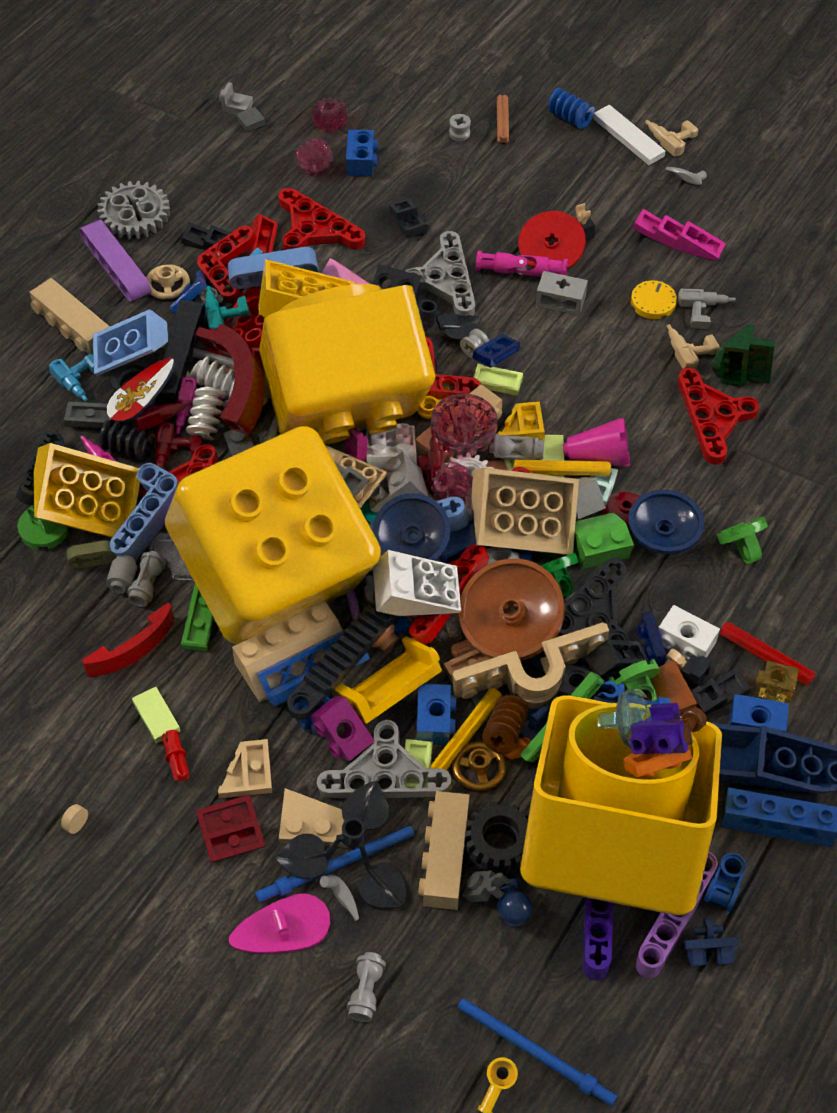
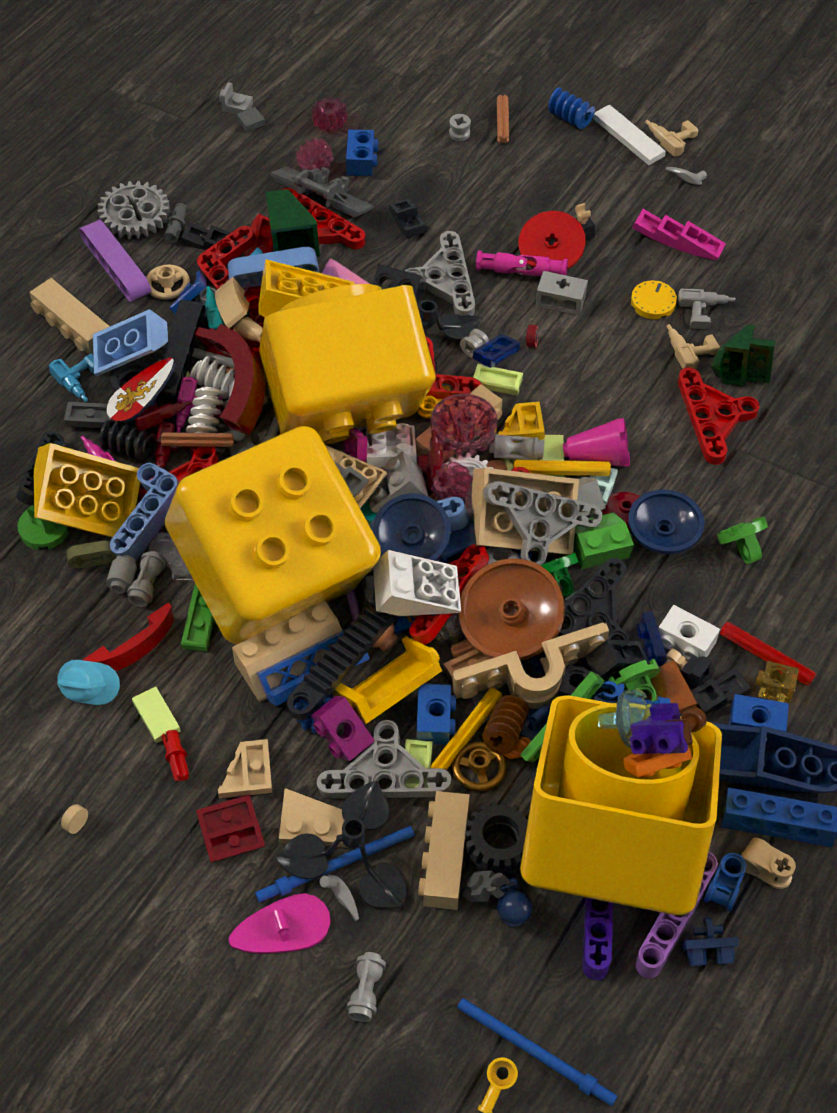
(88, 682): none -> medium azure piece
(176, 223): none -> dark grey pin
(198, 439): none -> nougat axle
(231, 302): none -> tan slope
(248, 329): none -> tan cone
(290, 222): none -> dark green slope
(317, 182): none -> dark grey piece
(529, 514): none -> light grey beam
(532, 336): none -> dark red tile
(766, 862): none -> tan piece

